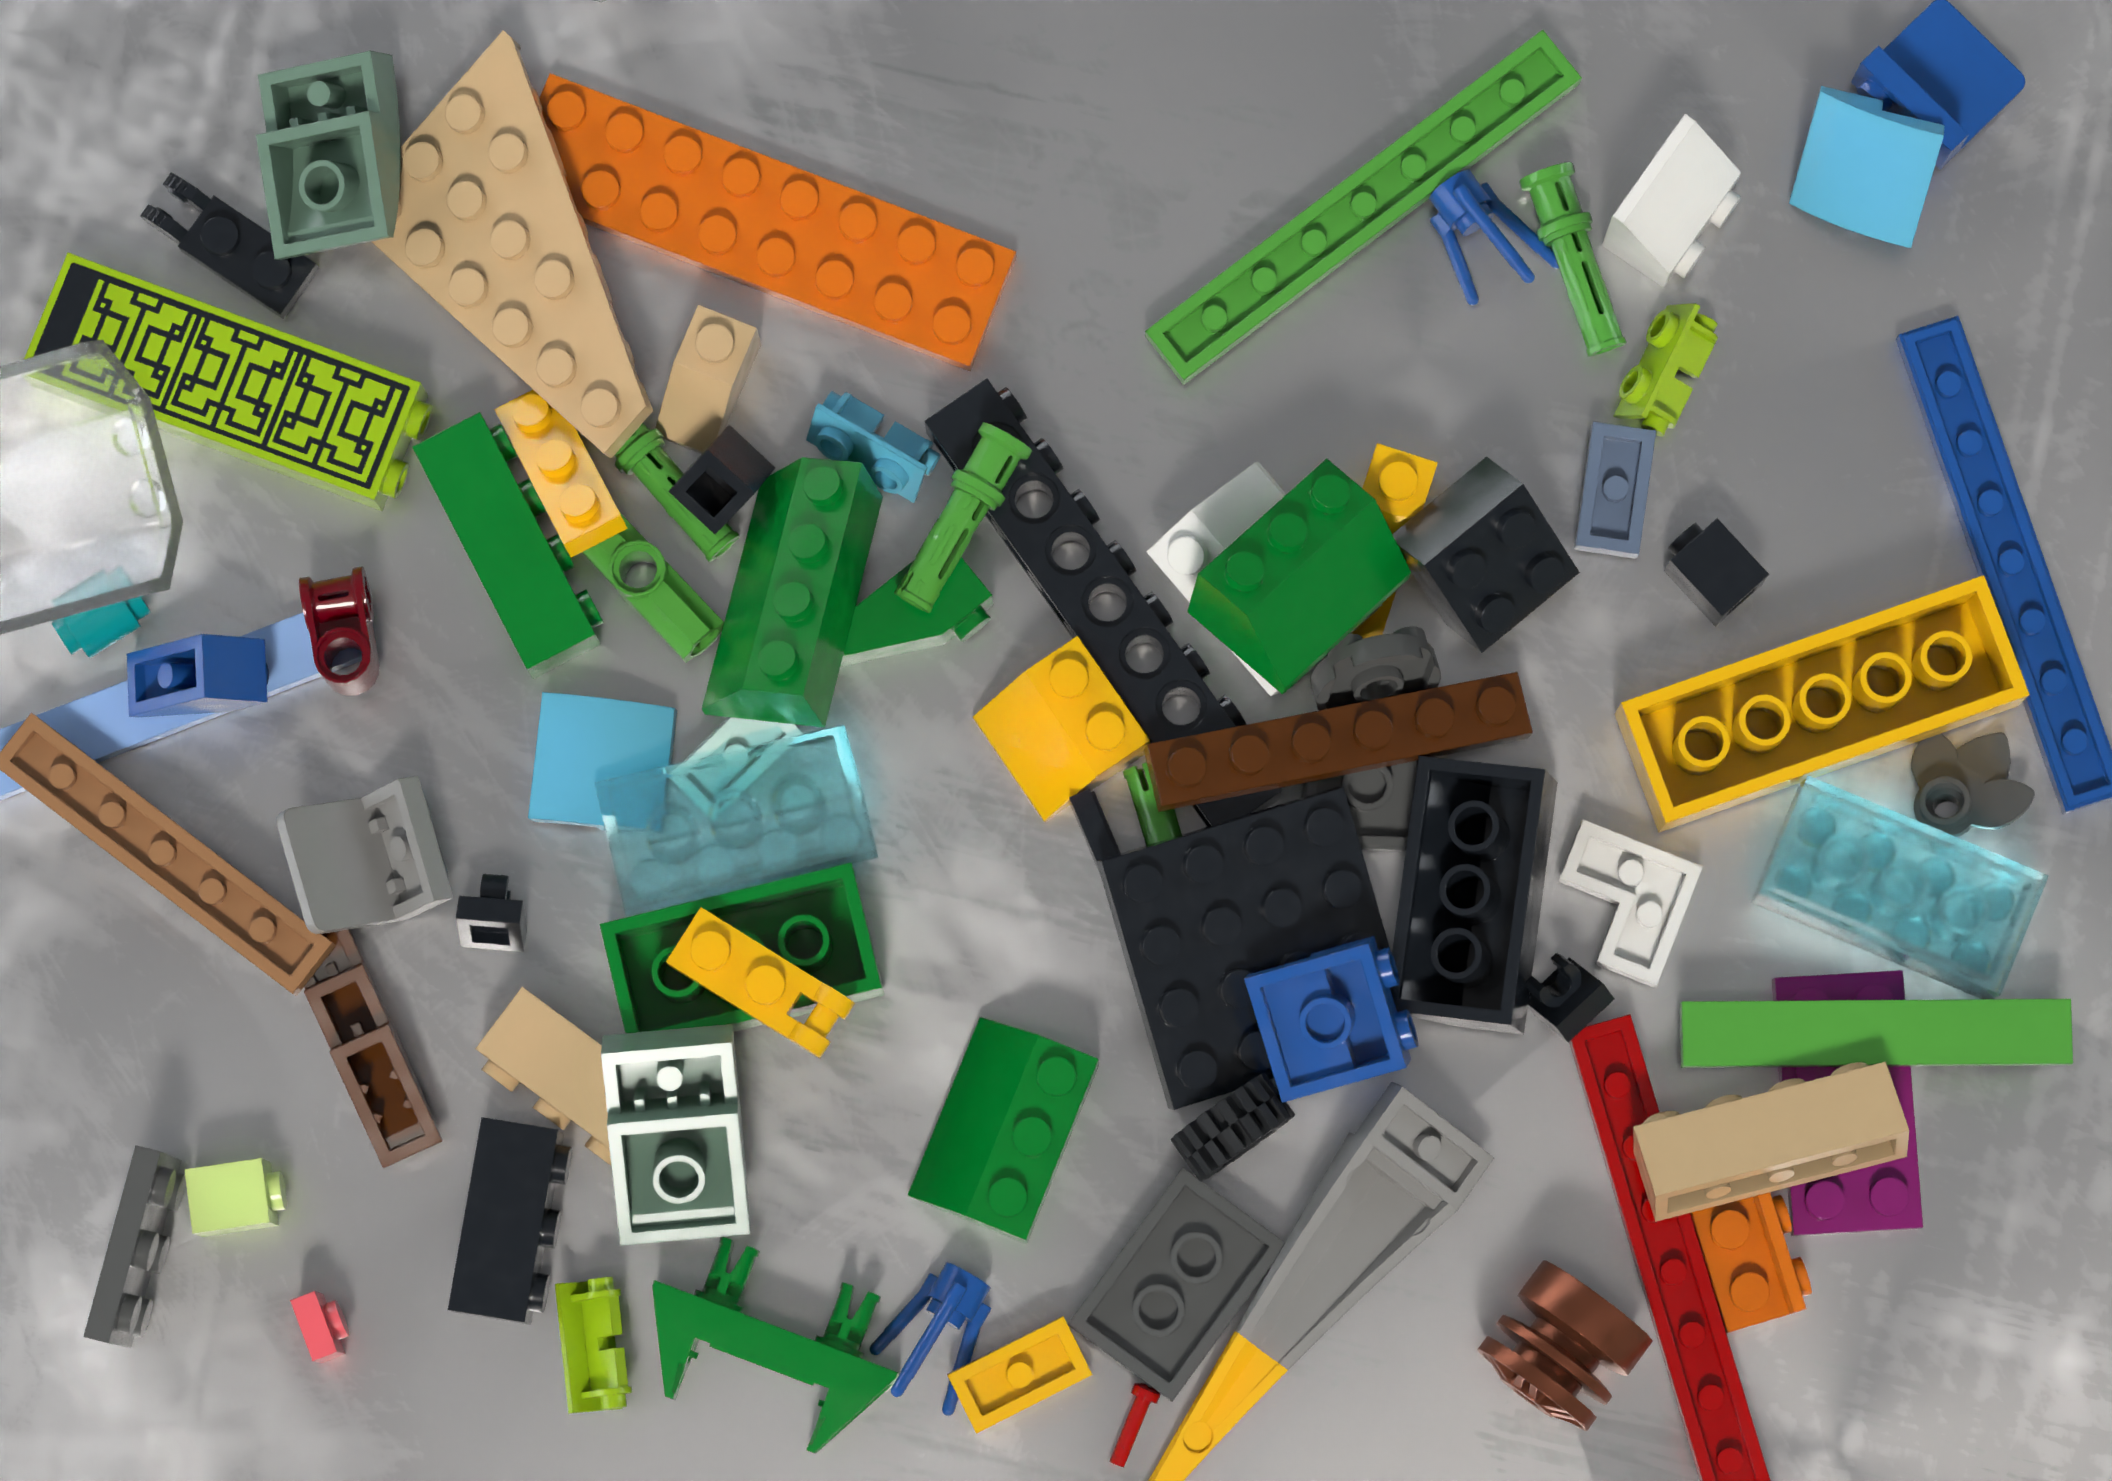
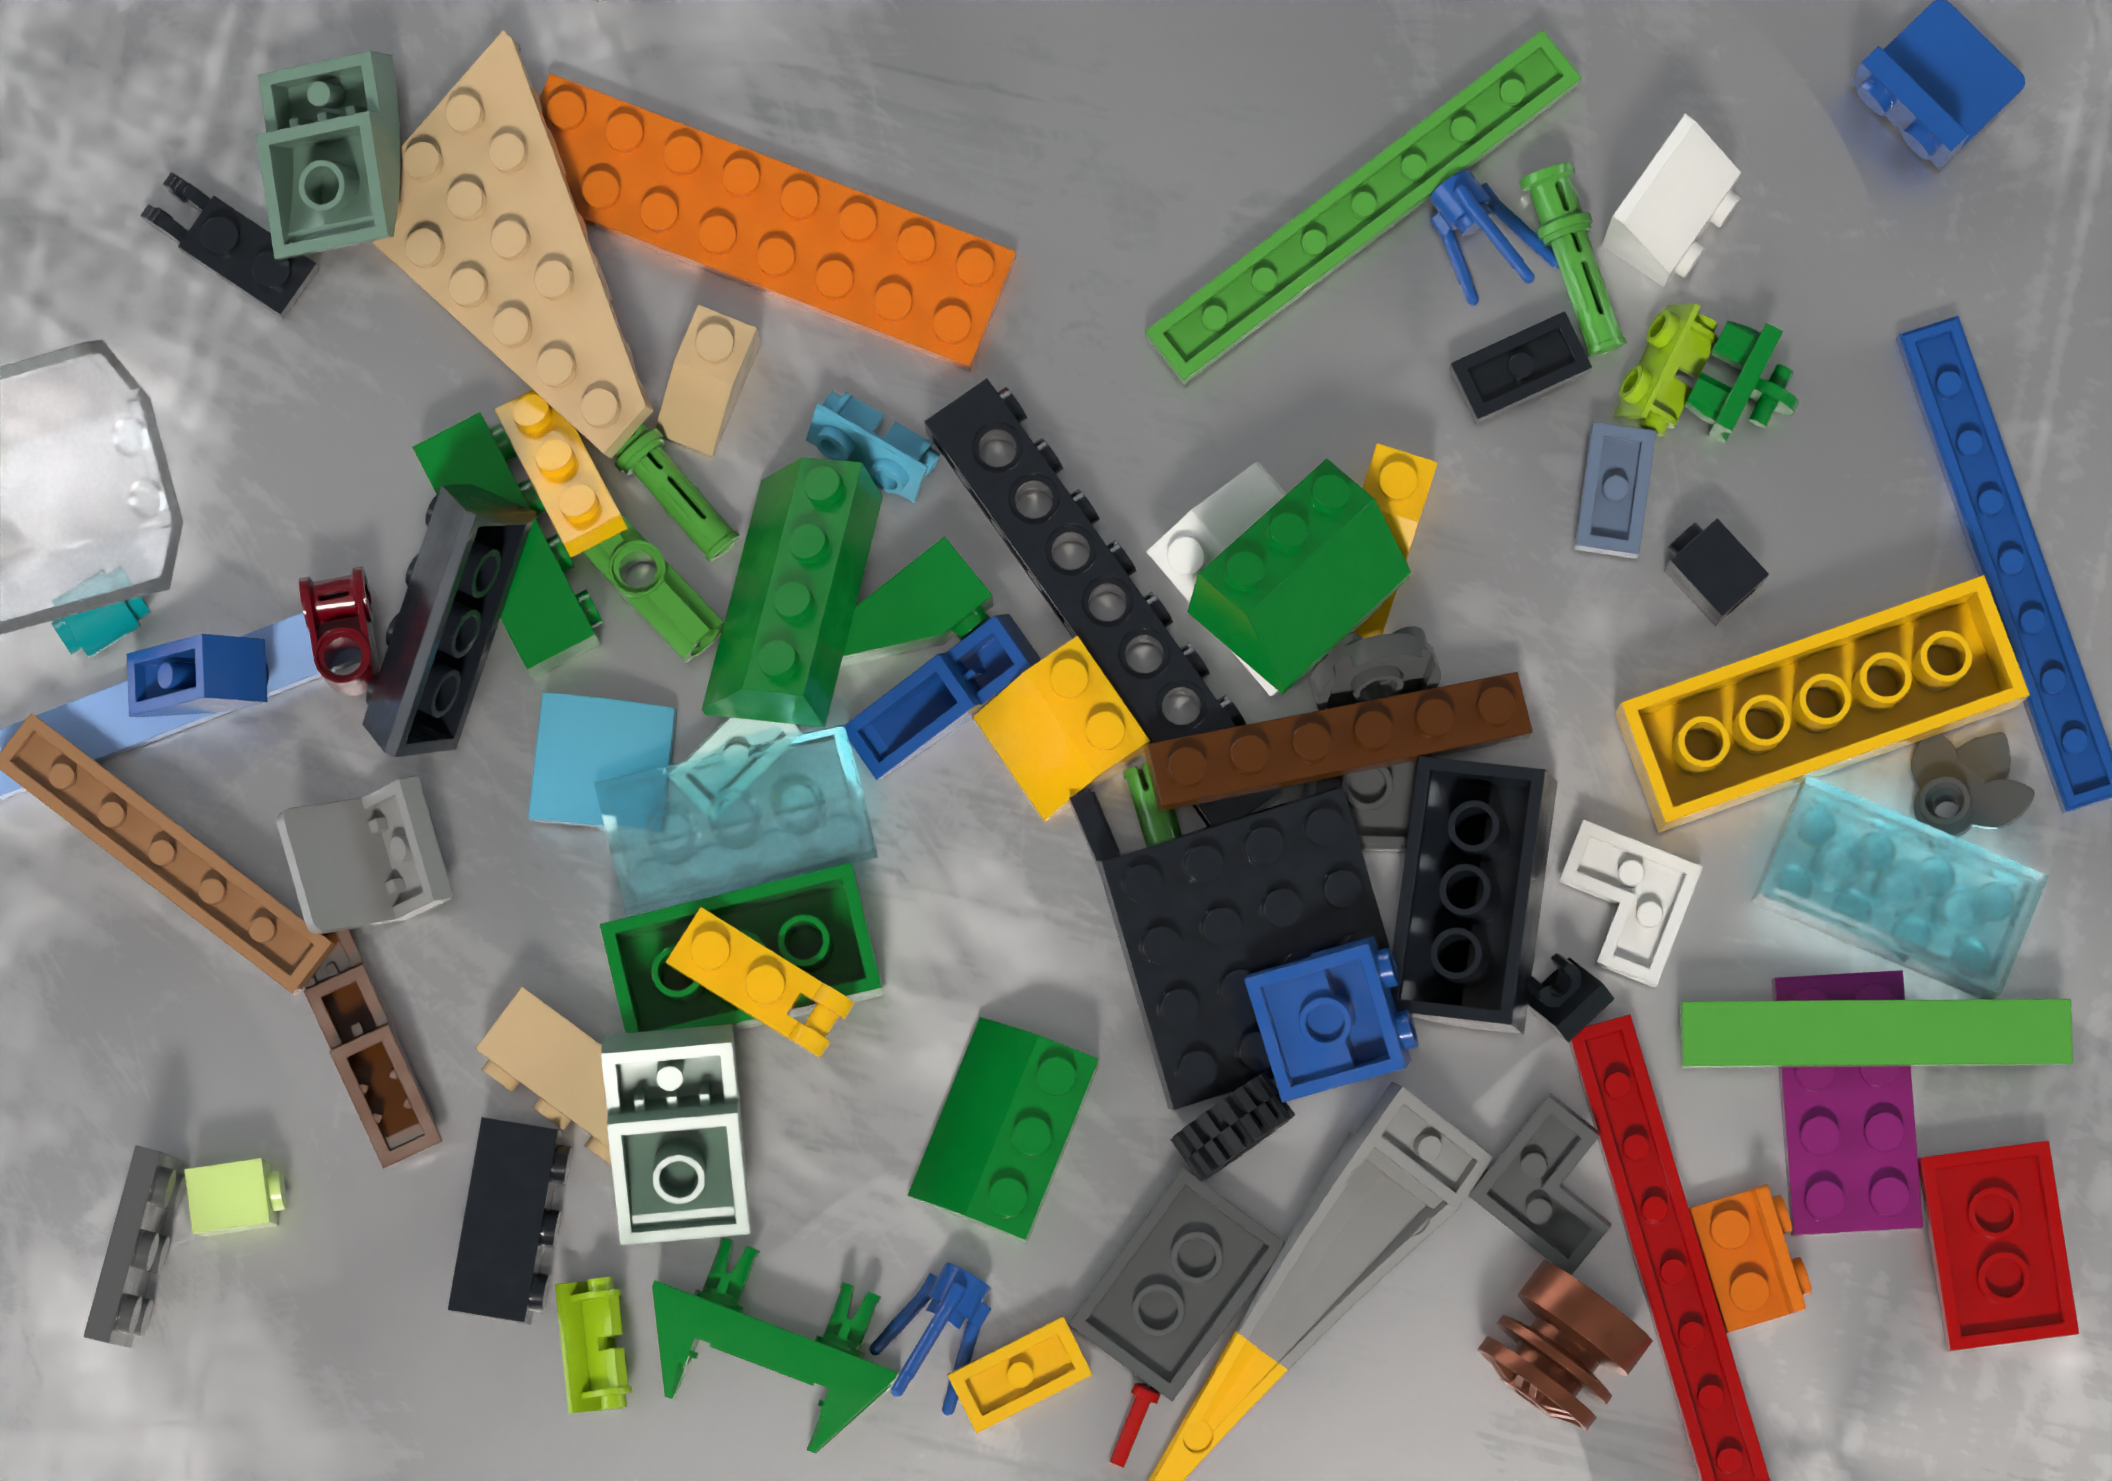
(244, 383): lime brick -> none
(321, 1326): coral plate -> none
(446, 620): none -> black slope
(493, 918): black tile -> none
(722, 479): black brick -> none
(940, 696): none -> blue slope
(975, 492): bright green pin -> none
(1484, 554): black brick -> none
(1520, 367): none -> black plate
(1528, 1191): none -> dark grey plate
(1749, 352): none -> green hips
(1770, 1140): tan brick -> none
(1866, 167): medium azure slope -> none
(1998, 1246): none -> red plate

